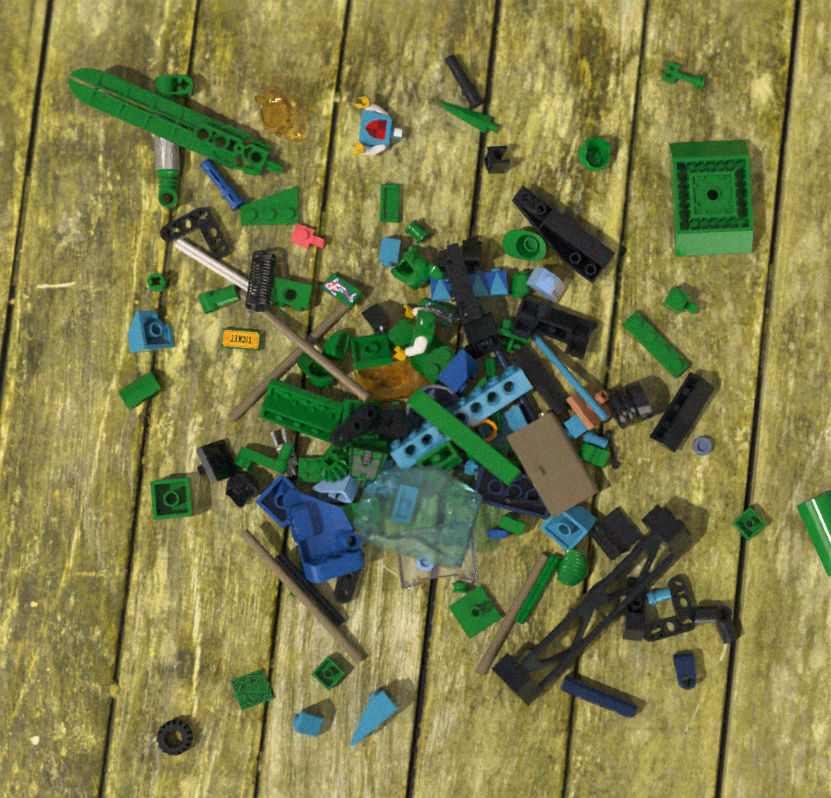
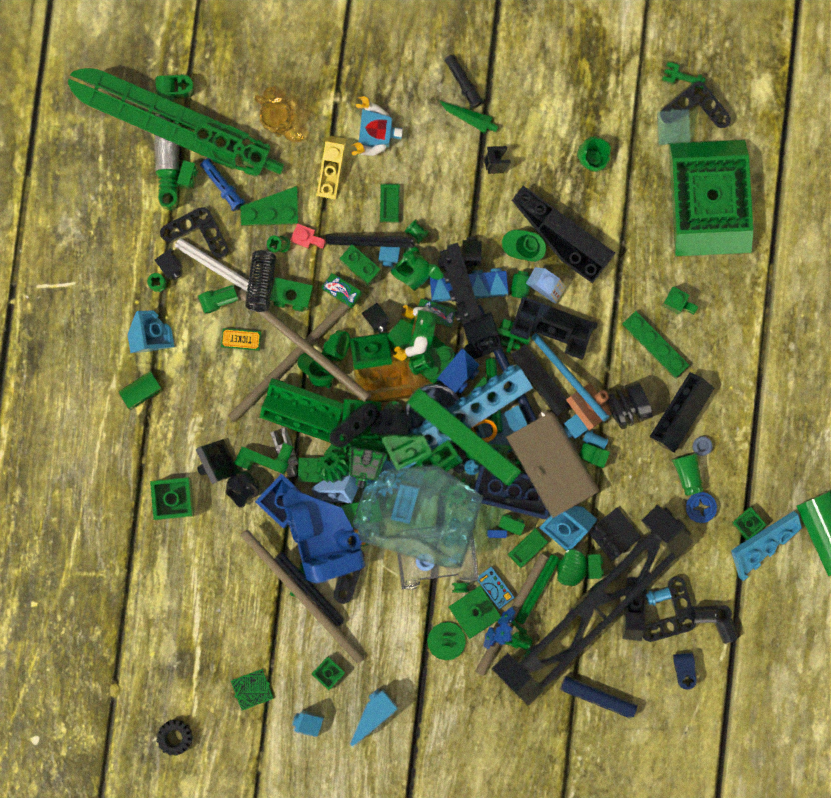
(170, 265): none -> black window
(187, 175): none -> green piece
(279, 245): none -> green bush
(331, 167): none -> light yellow slope
(360, 265): none -> green brick
(370, 240): none -> black axle
(406, 448): none -> green wing
(421, 363): none -> green bush
(446, 641): none -> green piece
(495, 587): none -> dark azure tile
(503, 633): none -> plant
(527, 548): none -> green tile
(594, 566): none -> green piece
(615, 465): black hinge -> none
(673, 126): none -> clear light blue piece
(689, 473): none -> green plant
(694, 98): none -> black beam
(708, 513): none -> blue gear
(754, 550): none -> dark azure wing

